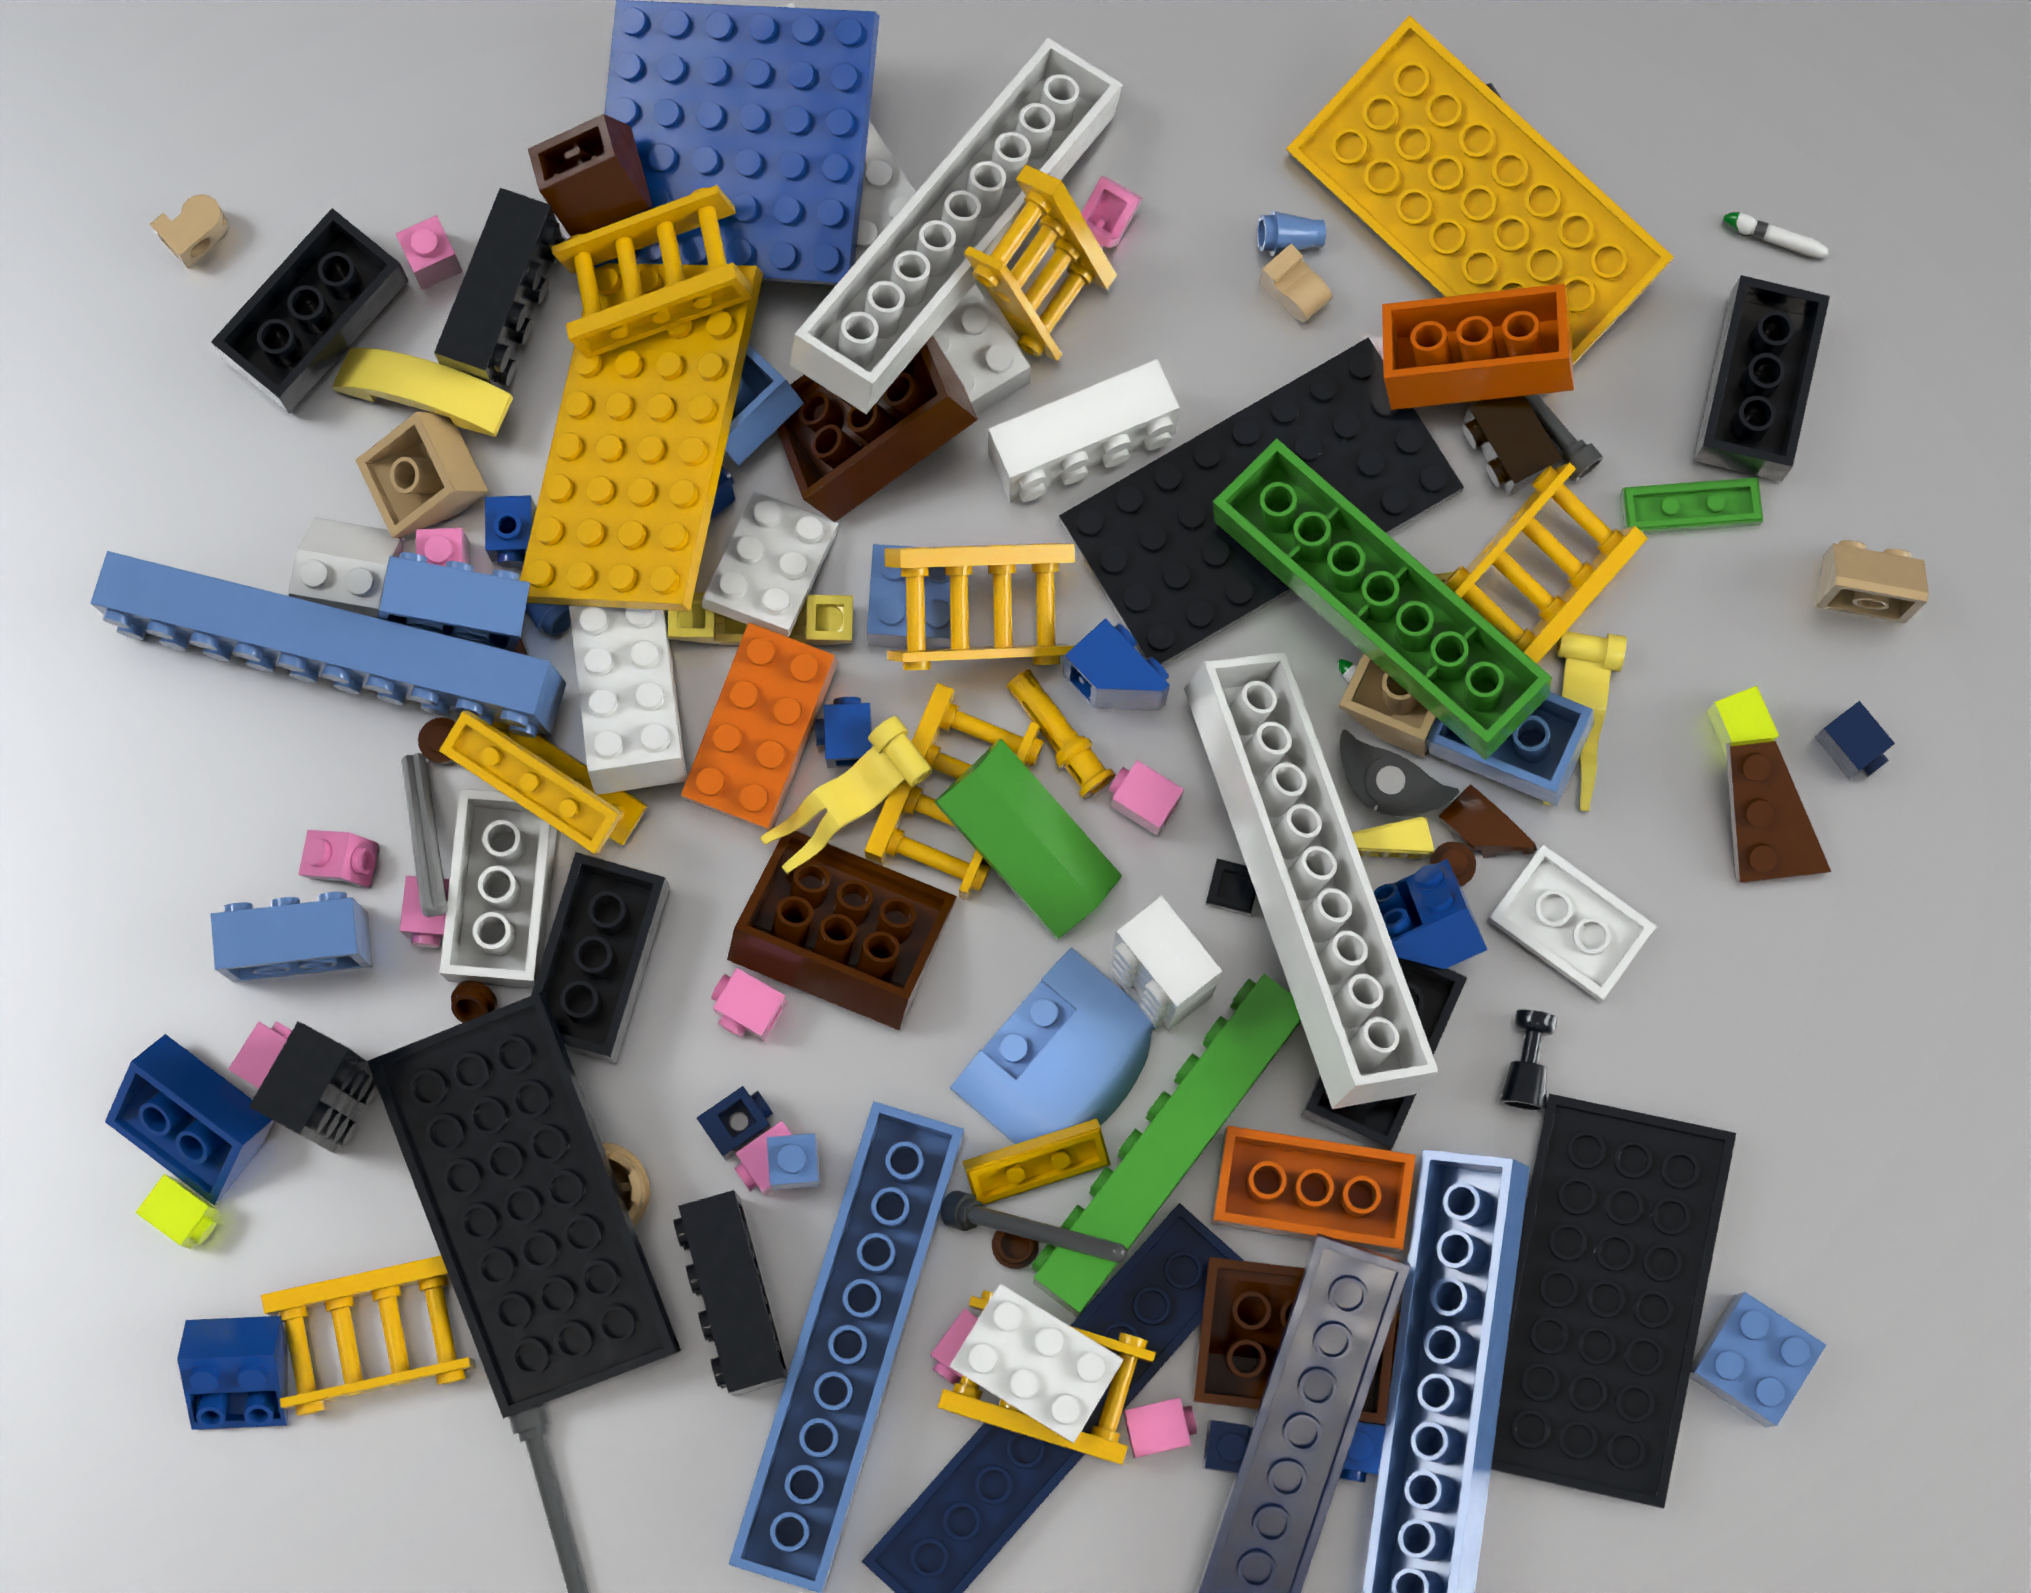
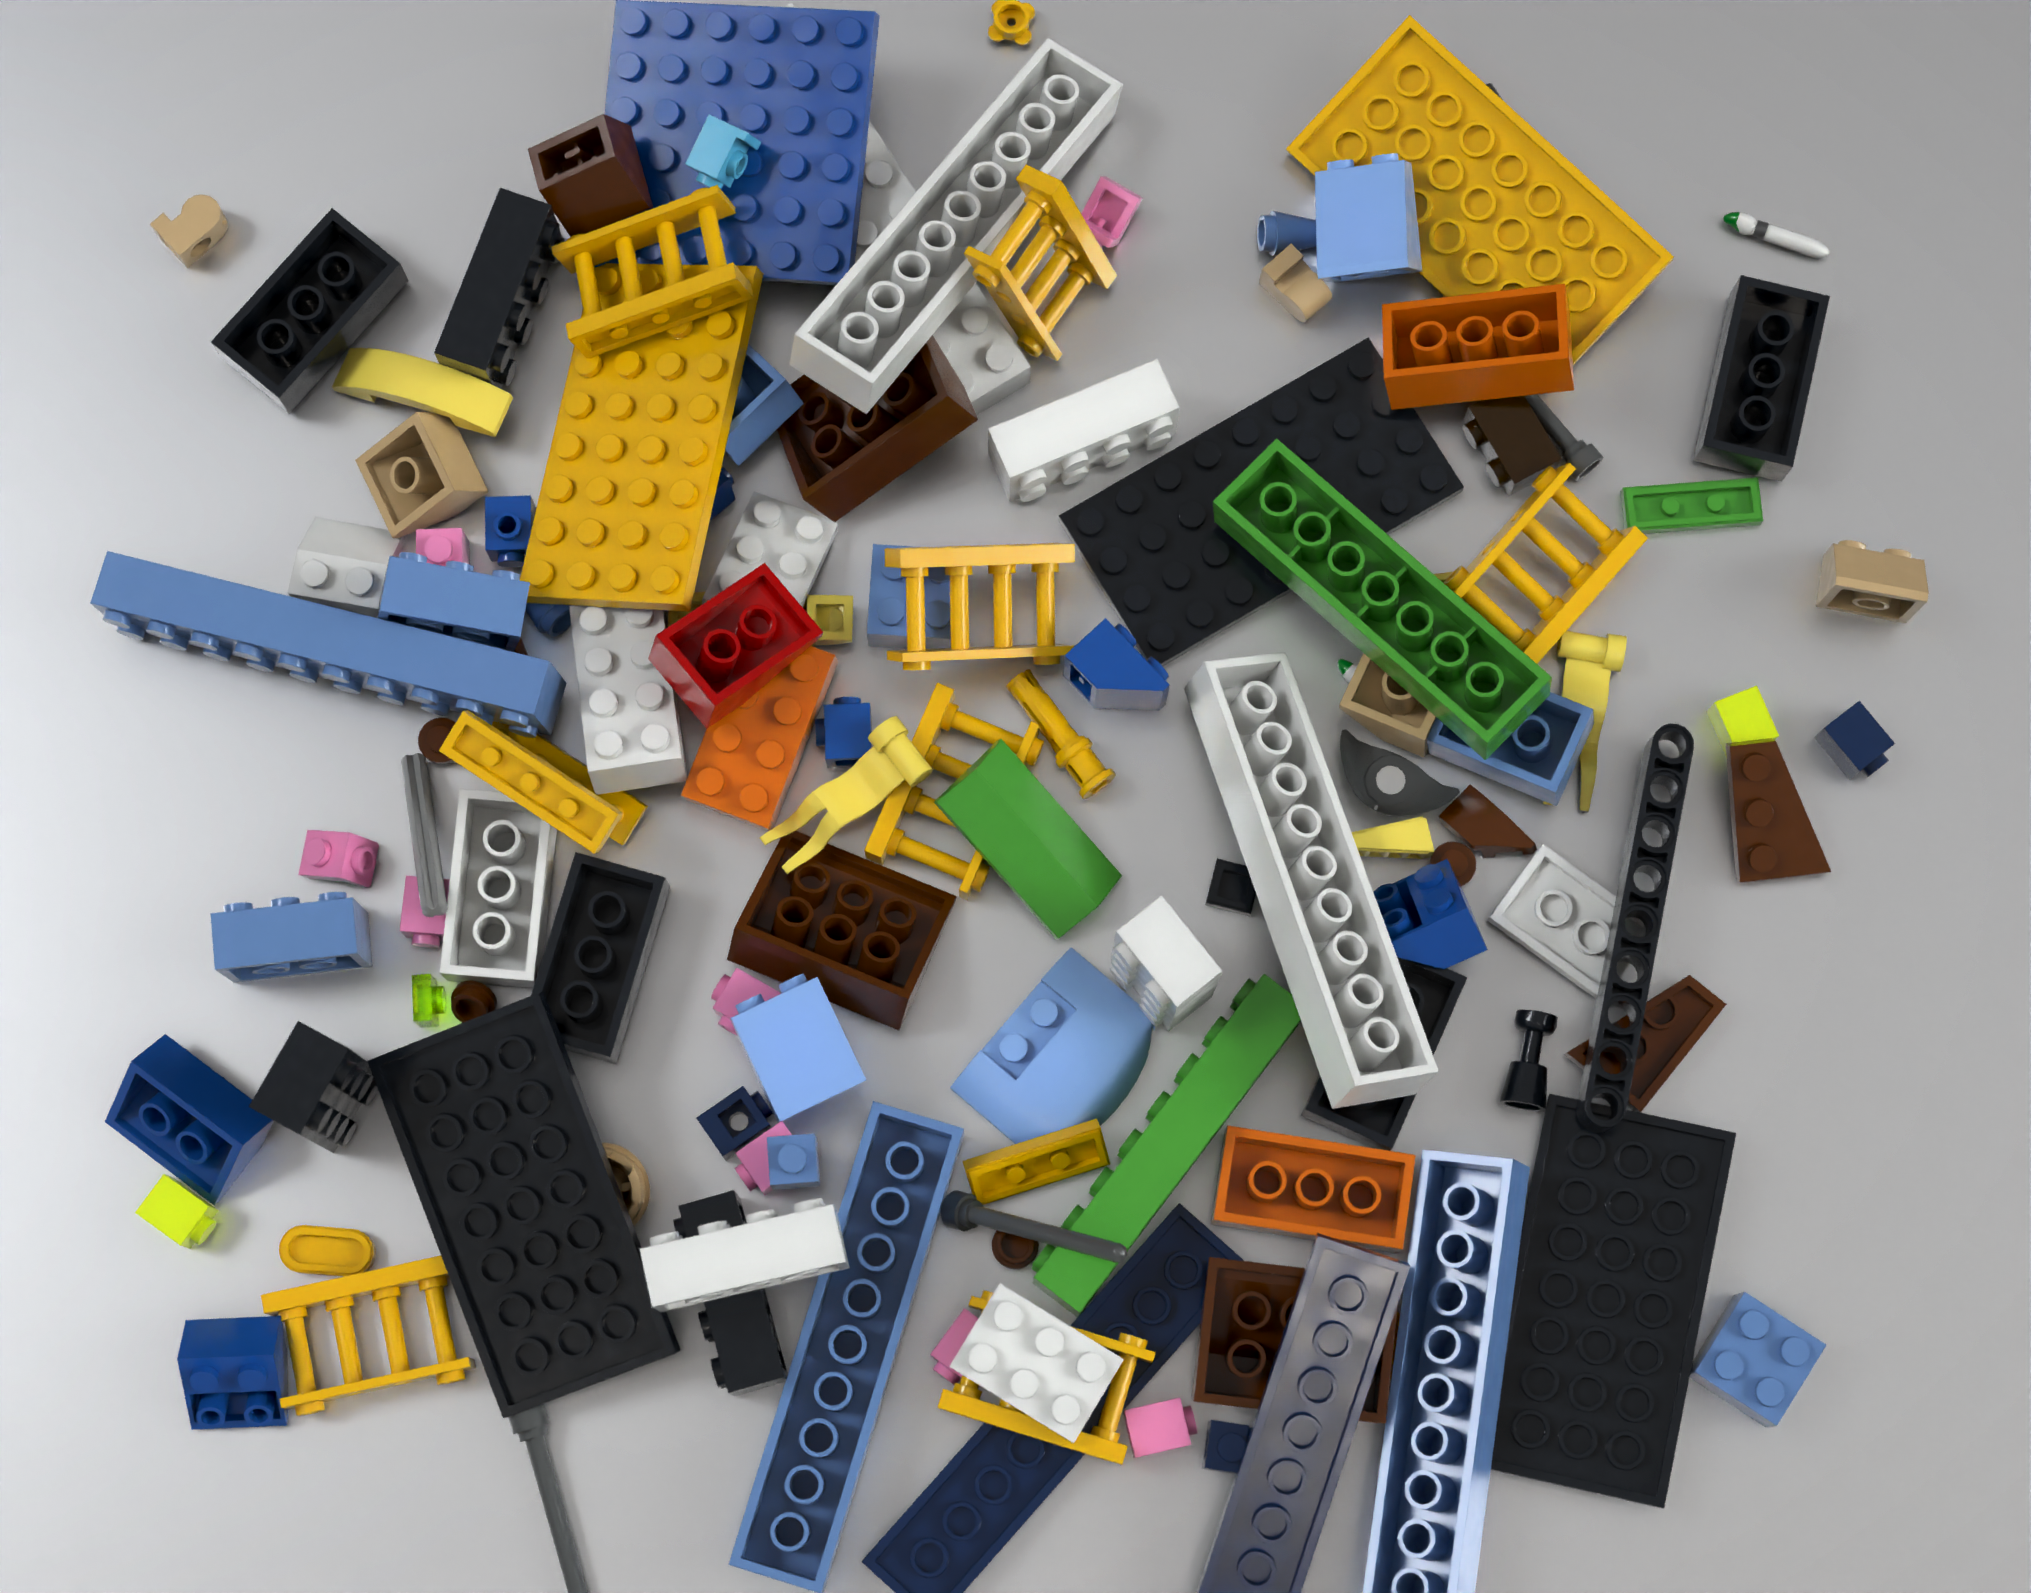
(259, 1052): bright pink brick -> none
(327, 1250): none -> yellow tile
(428, 1000): none -> clear neon green plate
(429, 252): bright pink brick -> none
(720, 153): none -> medium azure brick
(733, 644): none -> red slope
(743, 1257): none -> white brick
(796, 1047): none -> light blue slope
(1015, 10): none -> yellow plate
(1145, 796): bright pink brick -> none
(1364, 1452): blue brick -> none
(1366, 220): none -> light blue slope
(1623, 946): none -> black beam
(1668, 1032): none -> reddish brown wing

